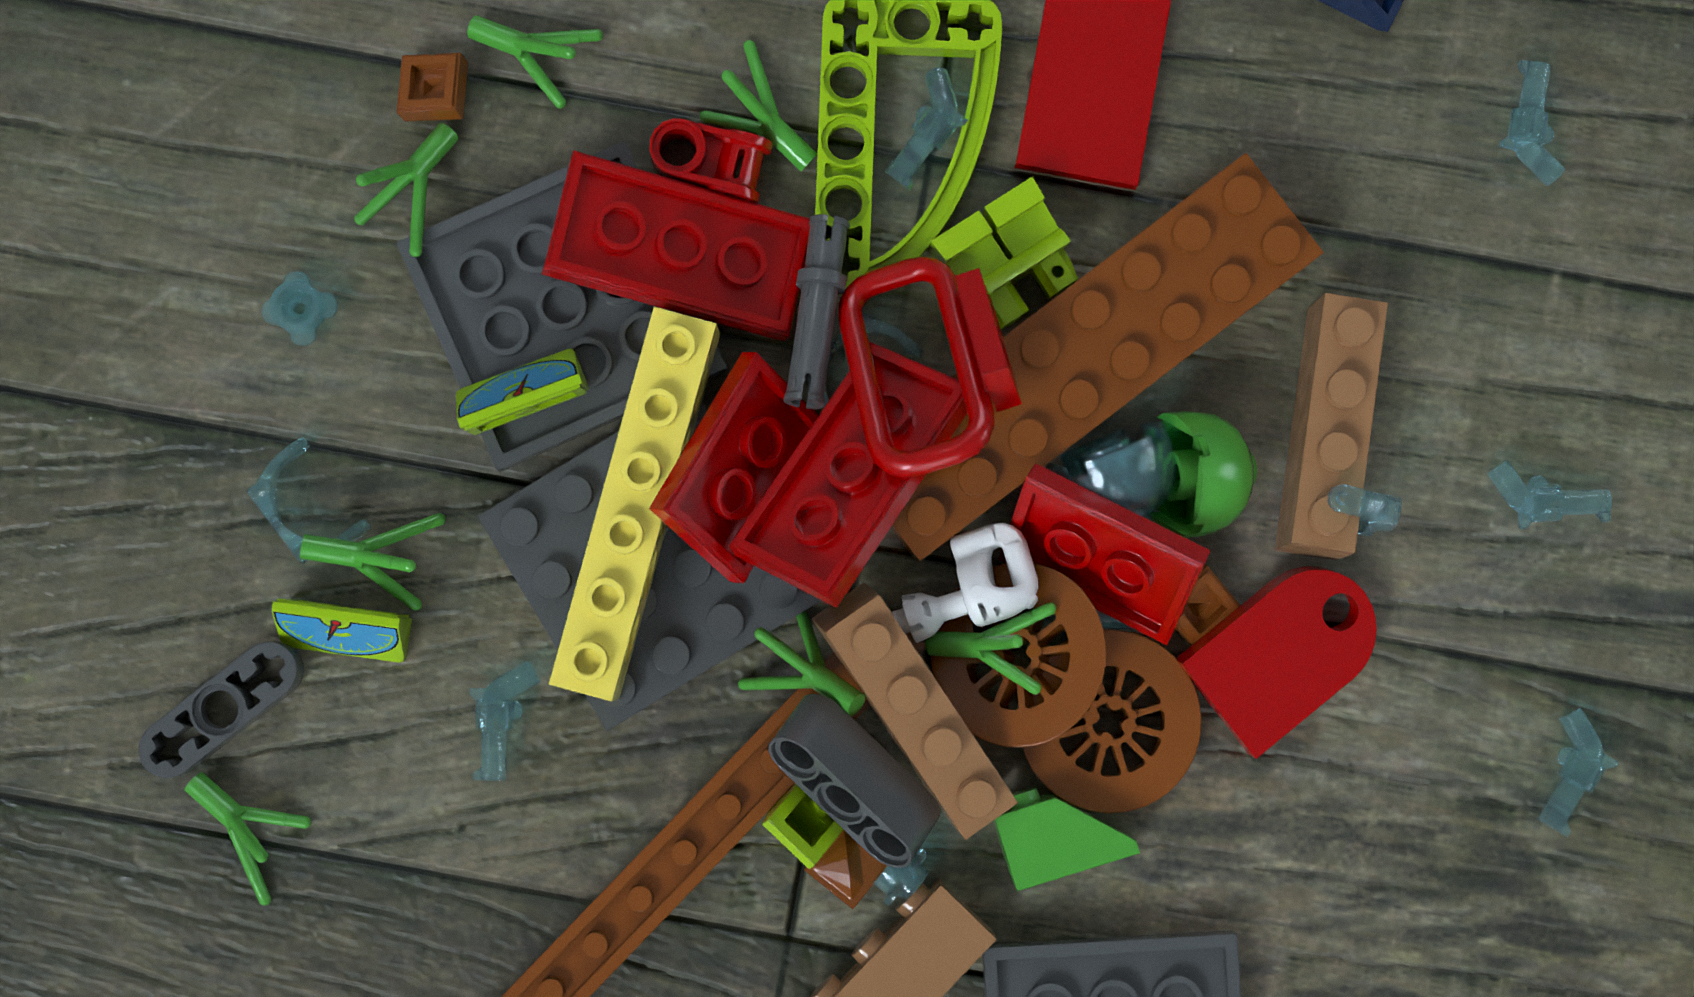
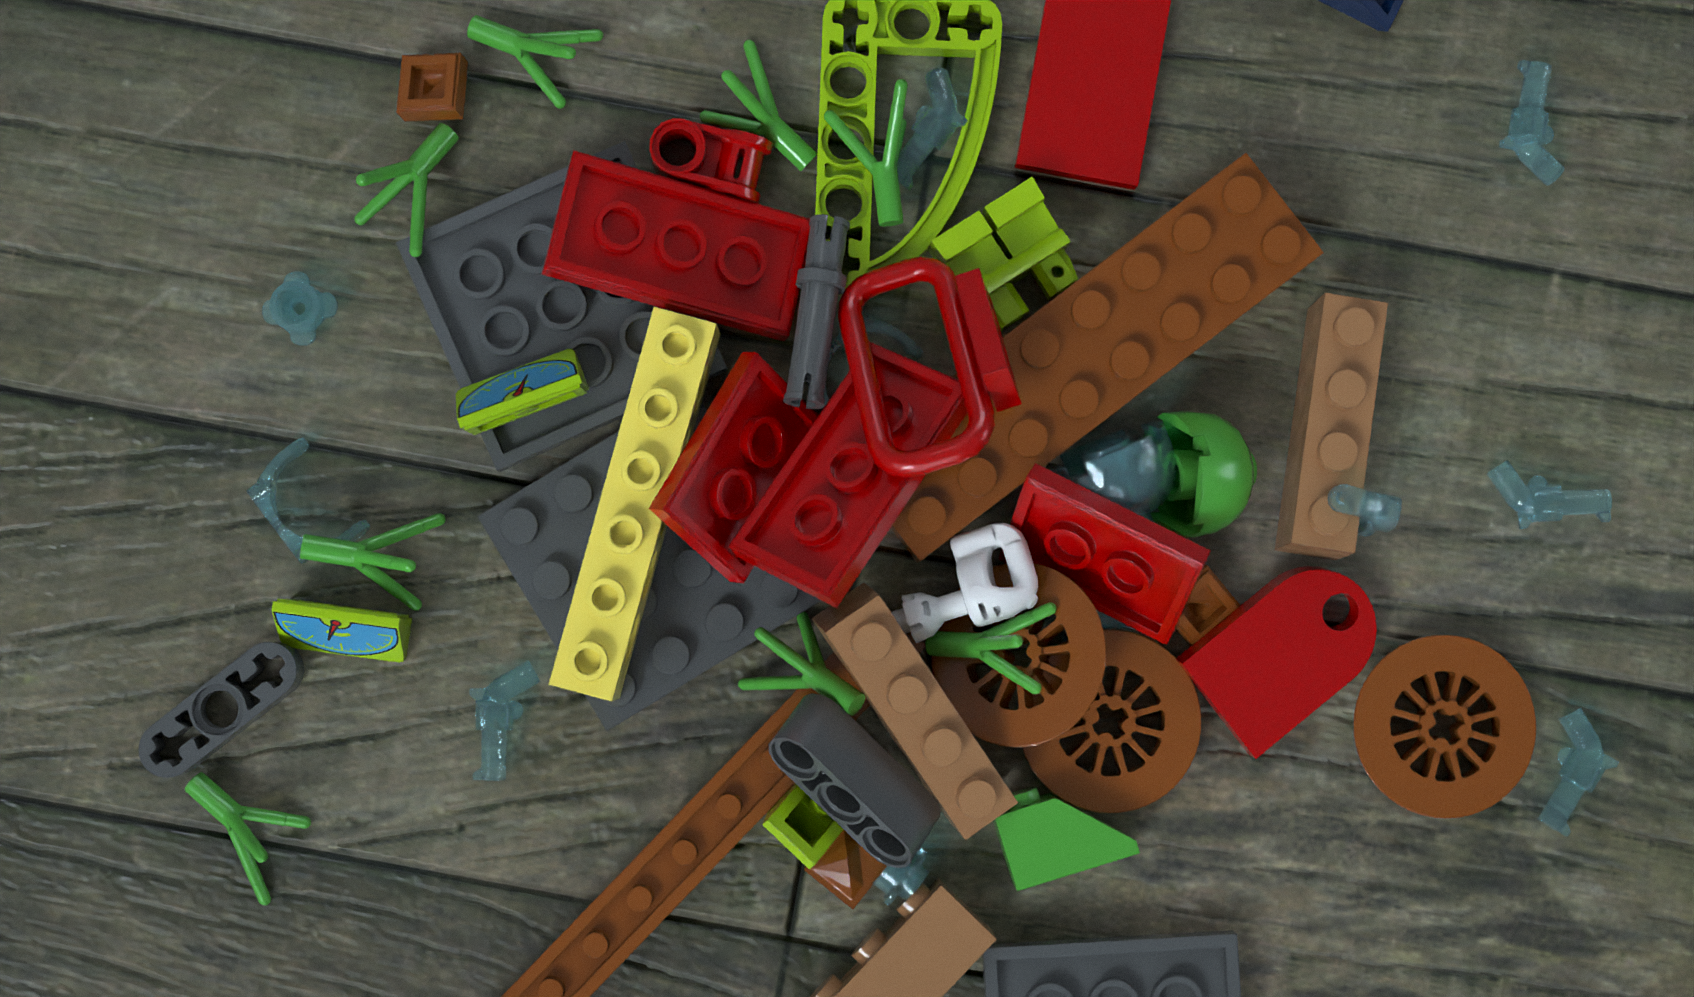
(884, 172): none -> bright green plant
(1508, 745): none -> dark orange piece

